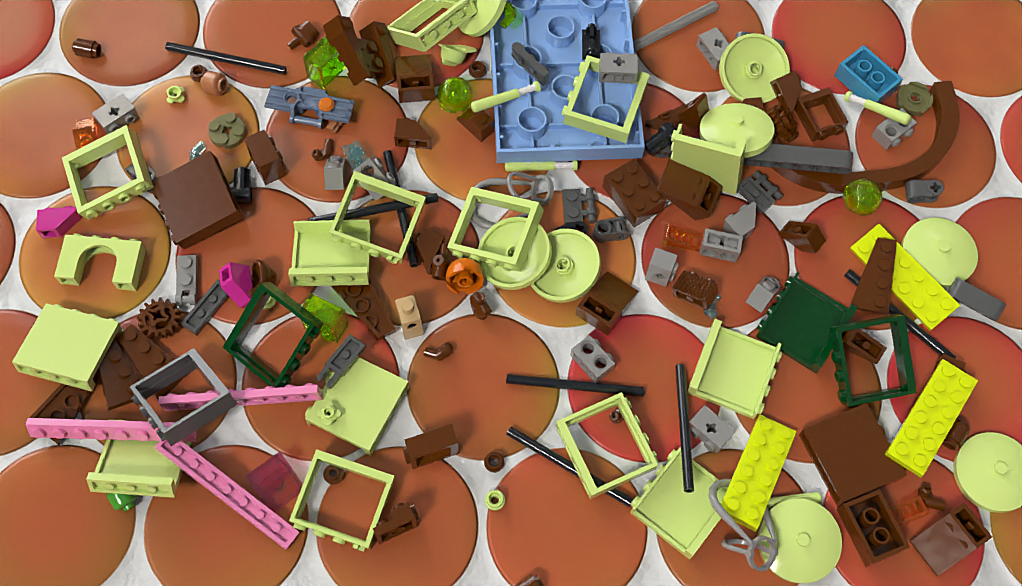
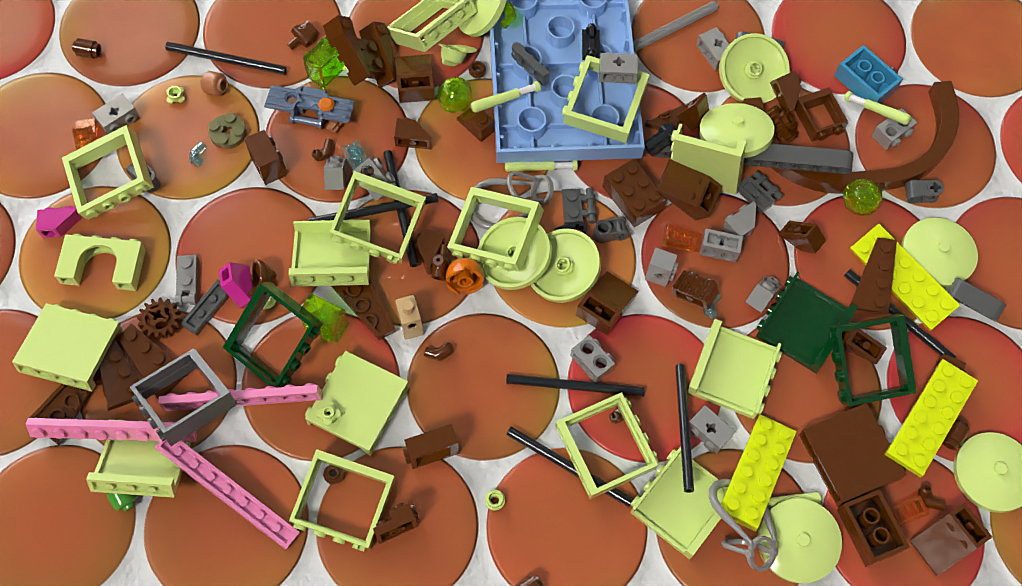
(195, 70): reddish brown plate -> none
(196, 200): reddish brown brick -> none
(241, 186): black piece -> none
(275, 482): clear pink slope -> none
(342, 360): dark grey hinge -> none
(479, 305): reddish brown piece -> none
(494, 456): reddish brown plate -> none
(913, 107): olive plate -> none

